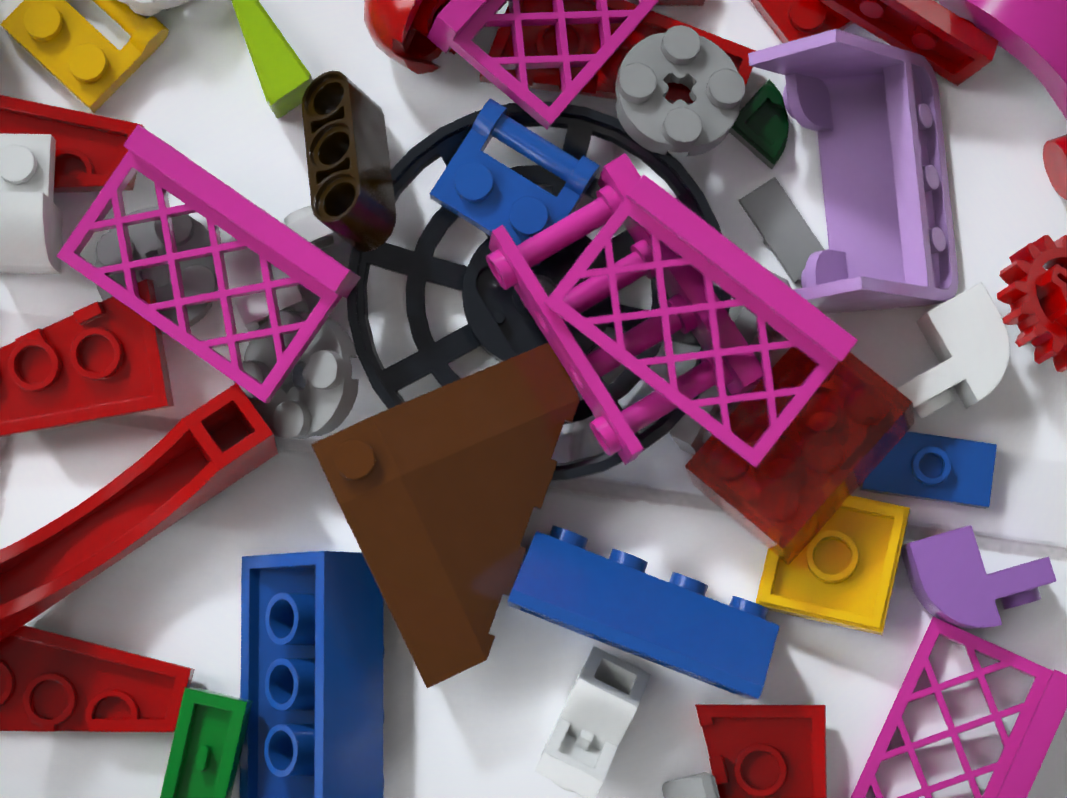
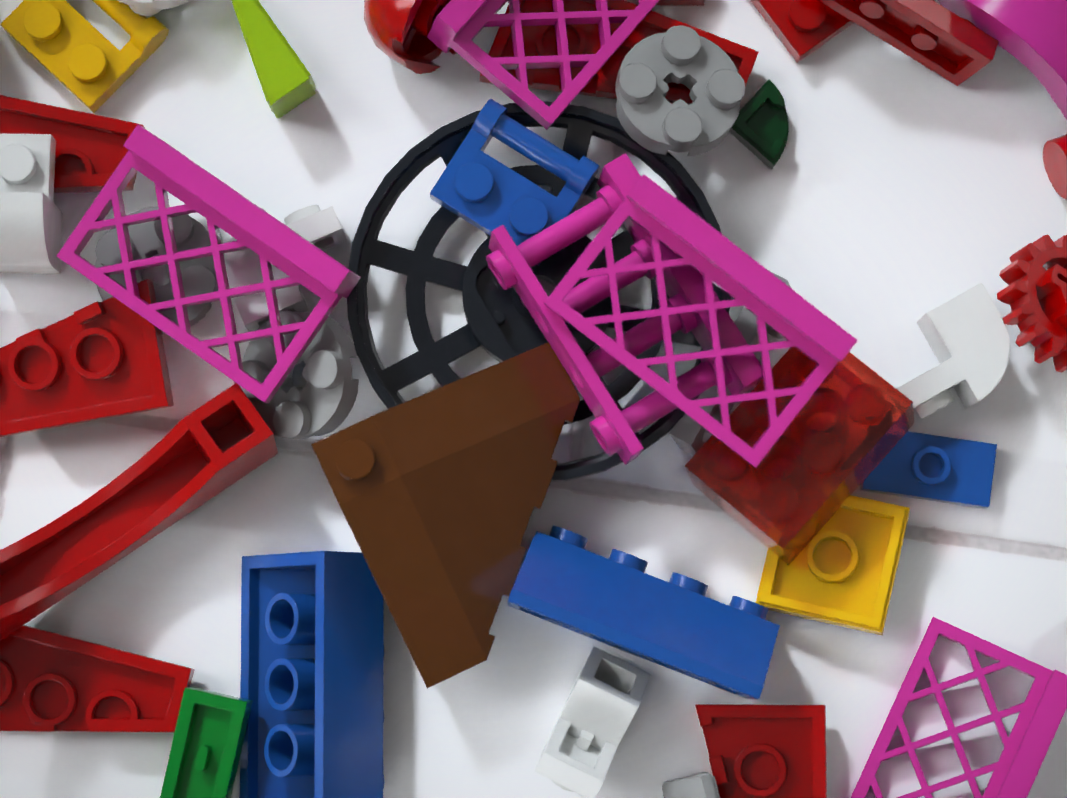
(348, 161): dark brown beam -> none
(781, 227): light grey window -> none
(878, 170): lavender windscreen -> none
(954, 585): medium lavender brick -> none

